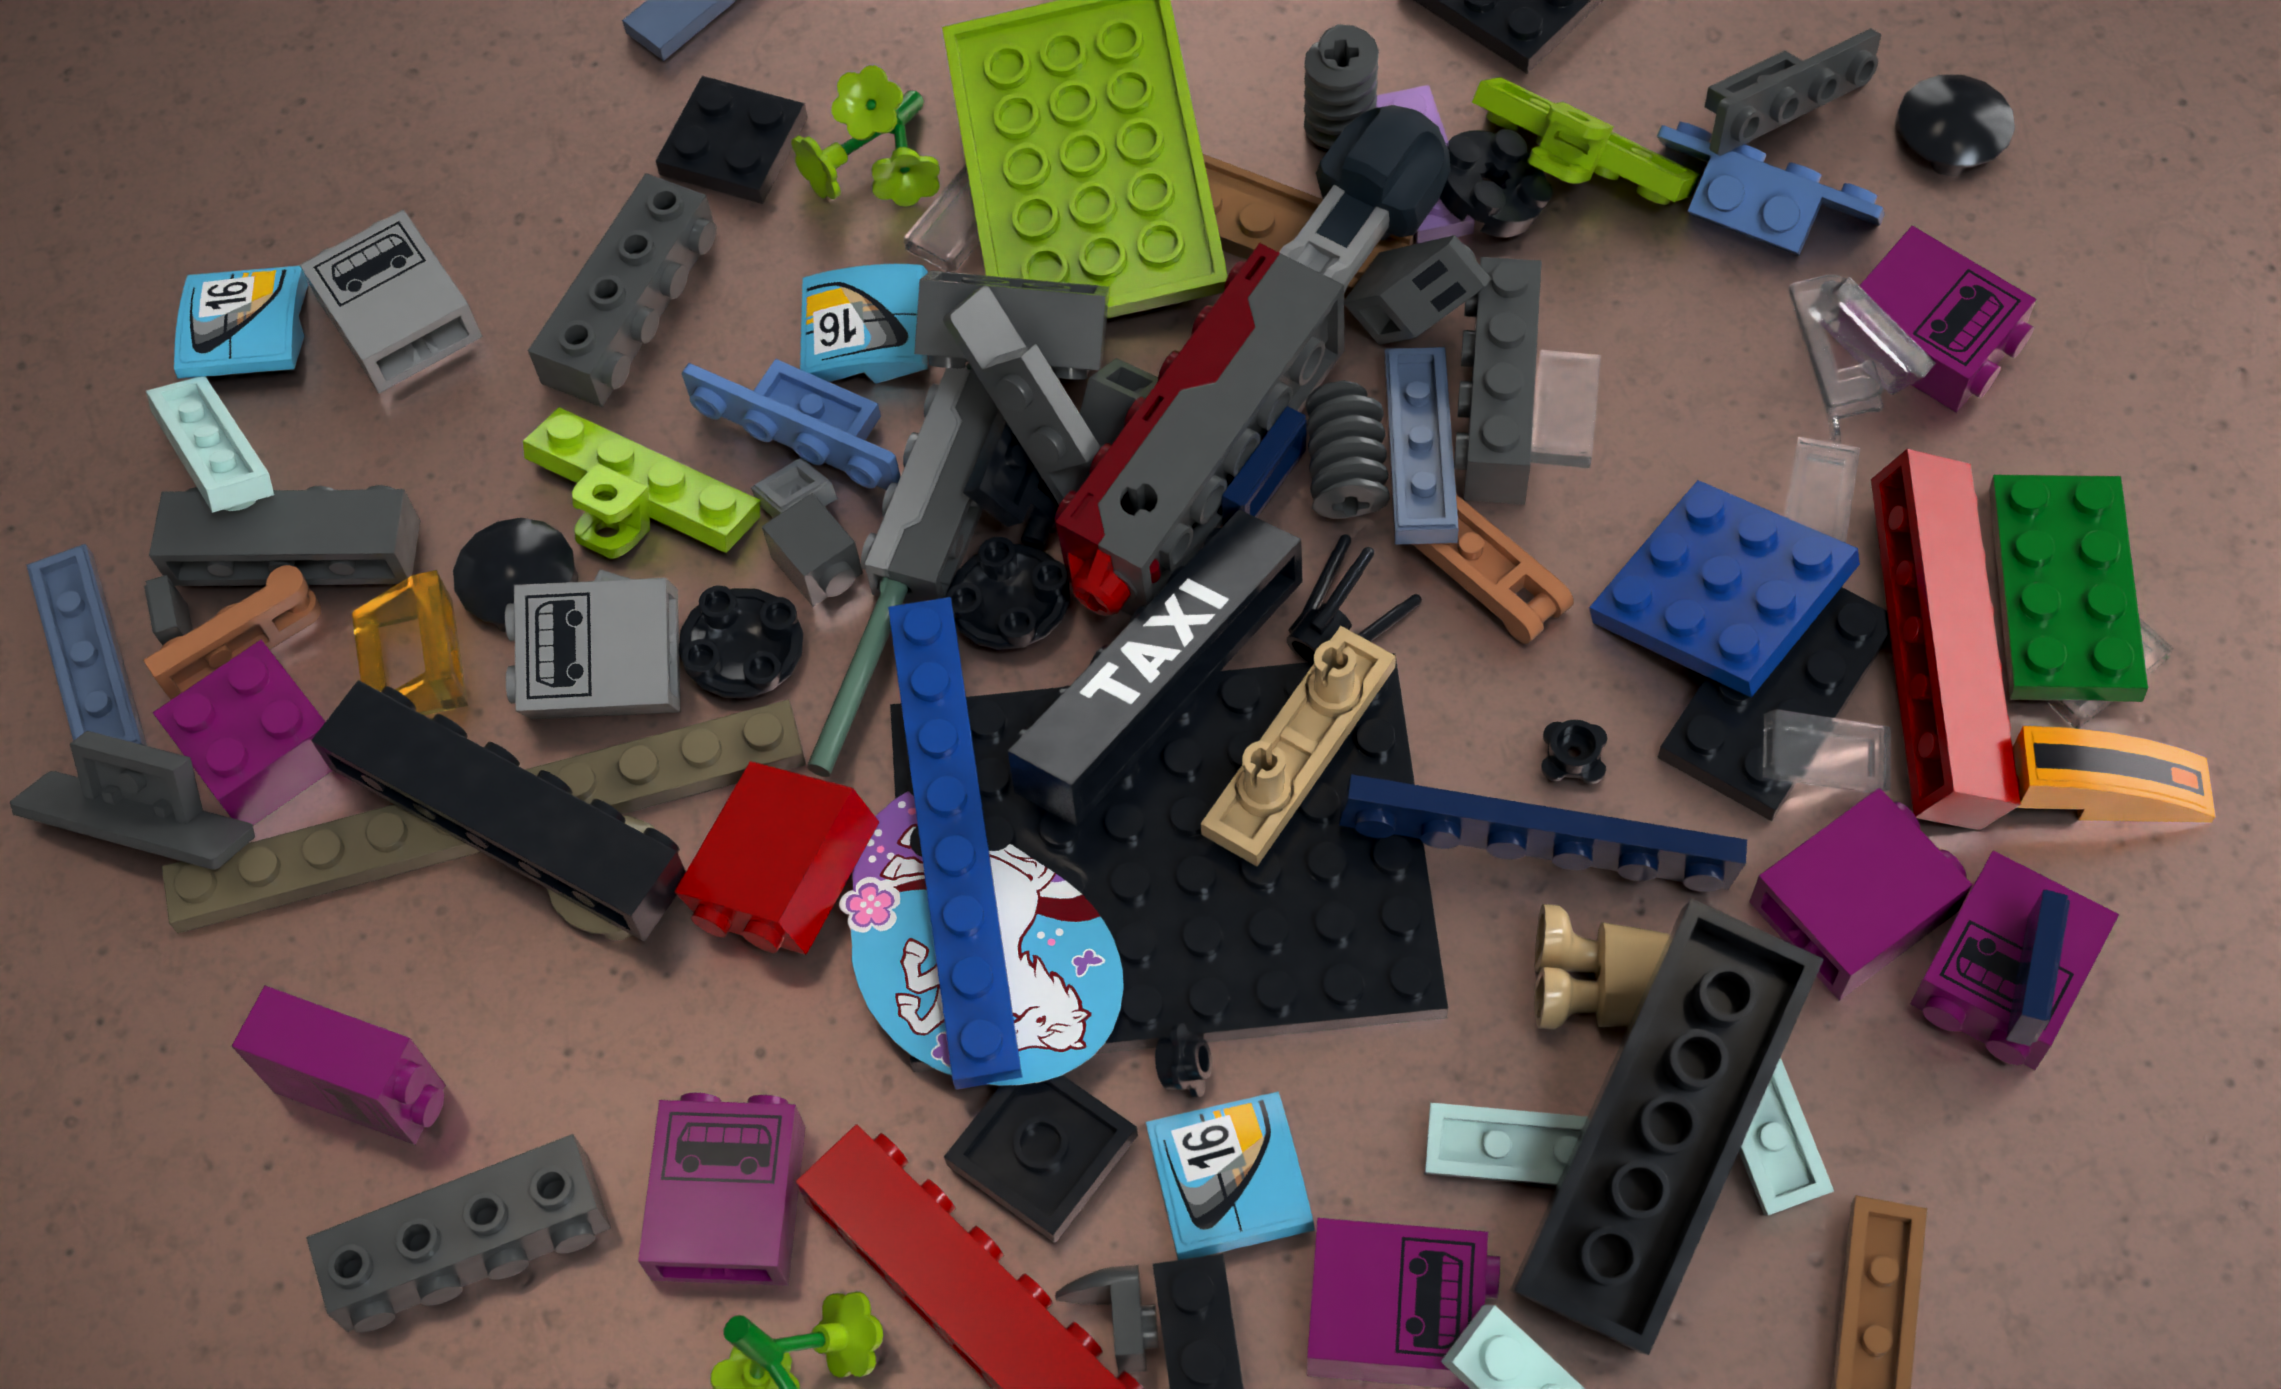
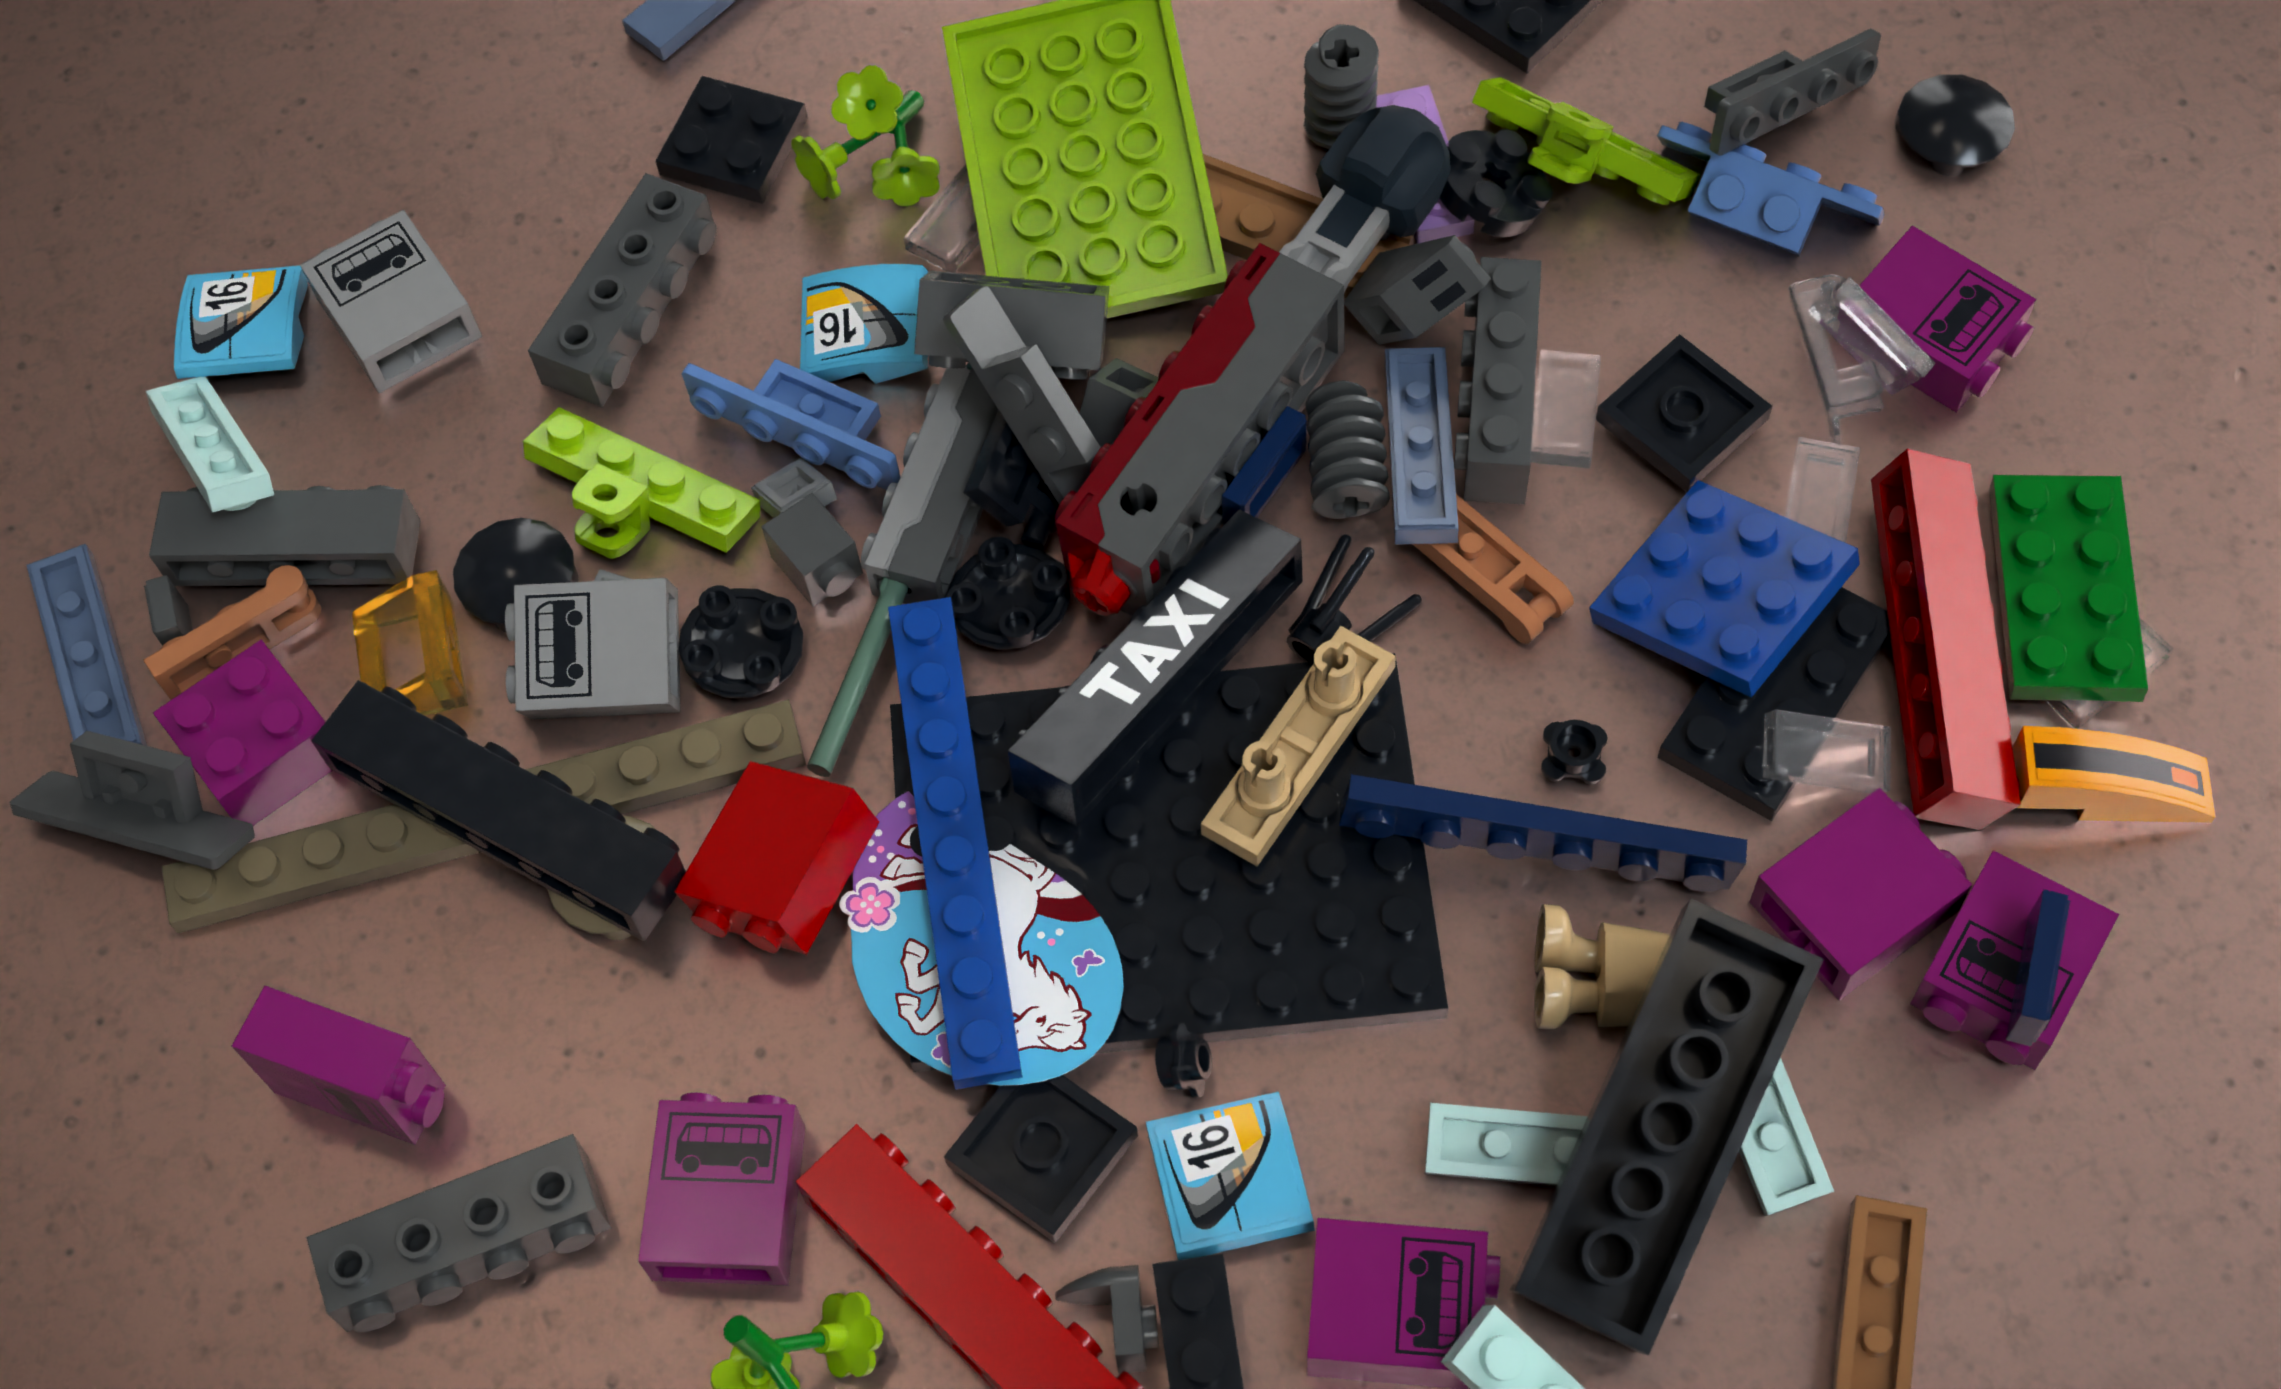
(1683, 413): none -> black plate

